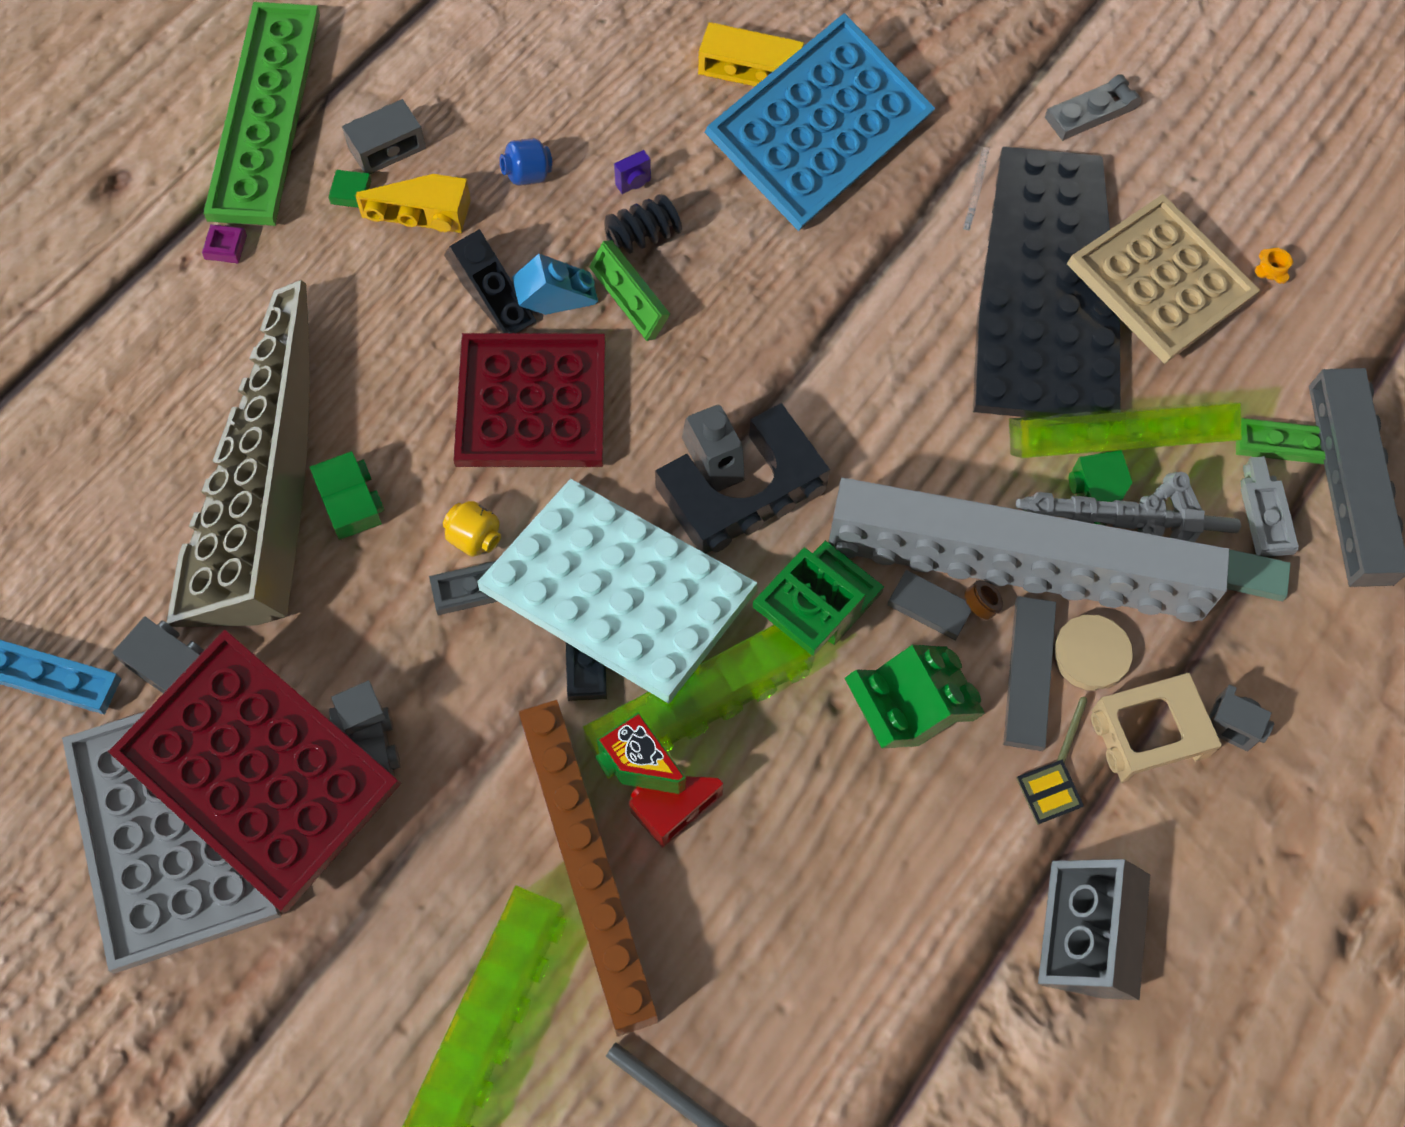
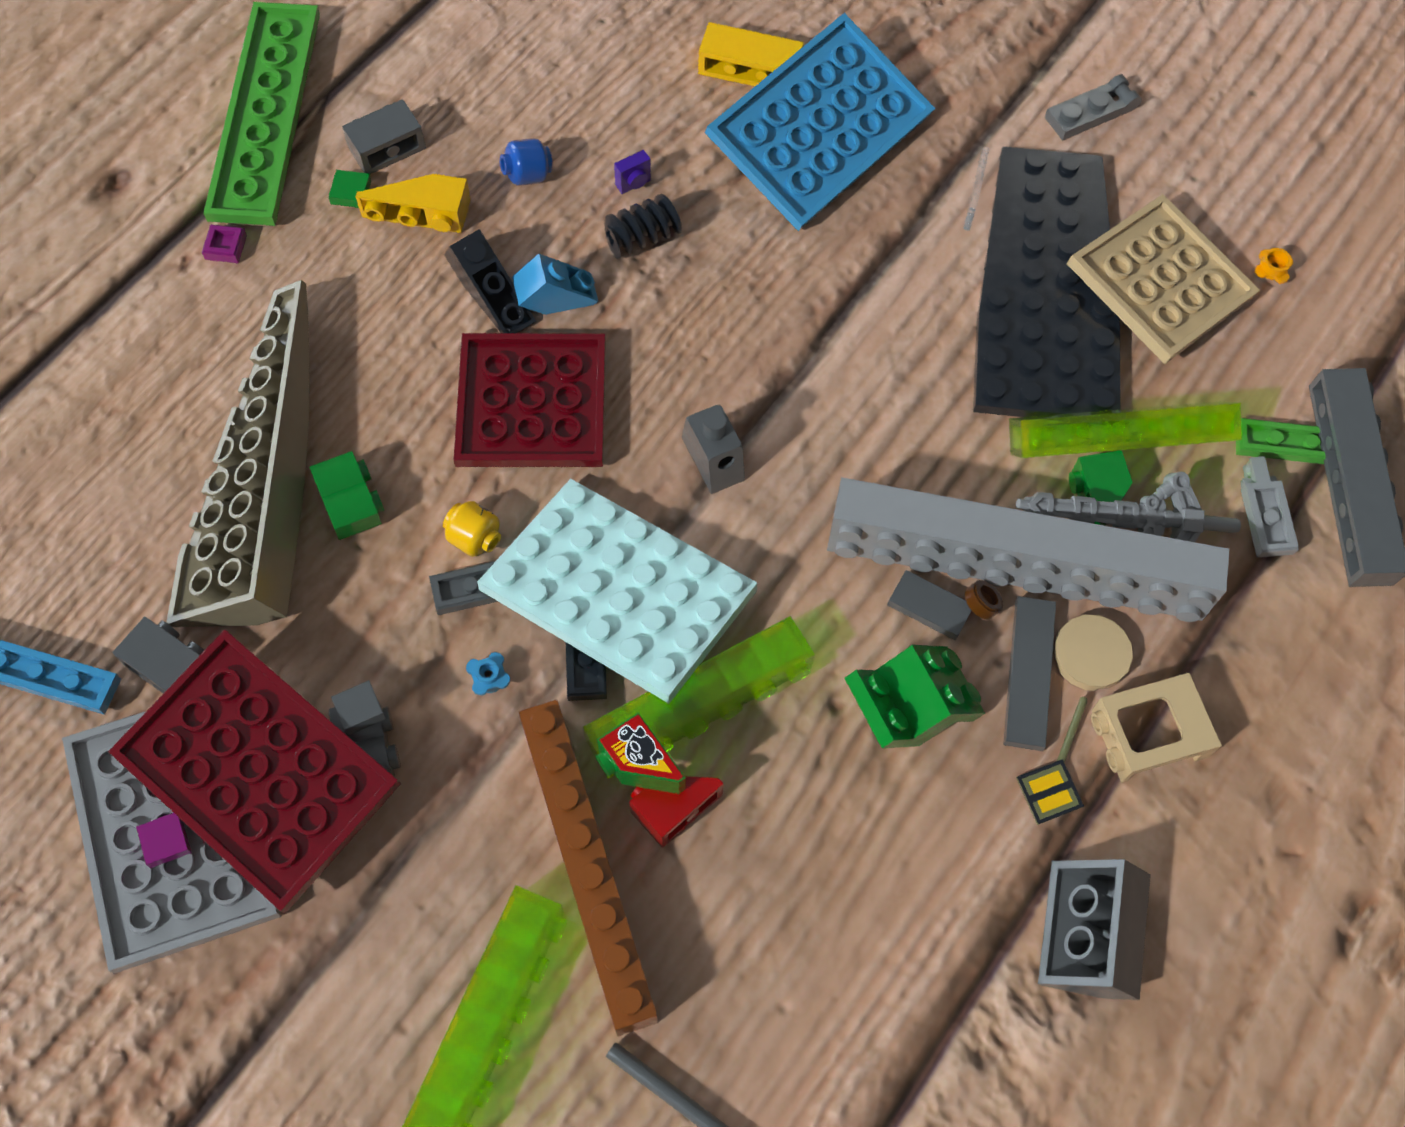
(163, 840): none -> magenta tile
(491, 684): none -> dark azure plate
(629, 290): bright green tile -> none
(716, 519): black arch -> none
(818, 597): green bracket -> none
(1240, 720): dark grey brick -> none
(1258, 575): sand green tile -> none

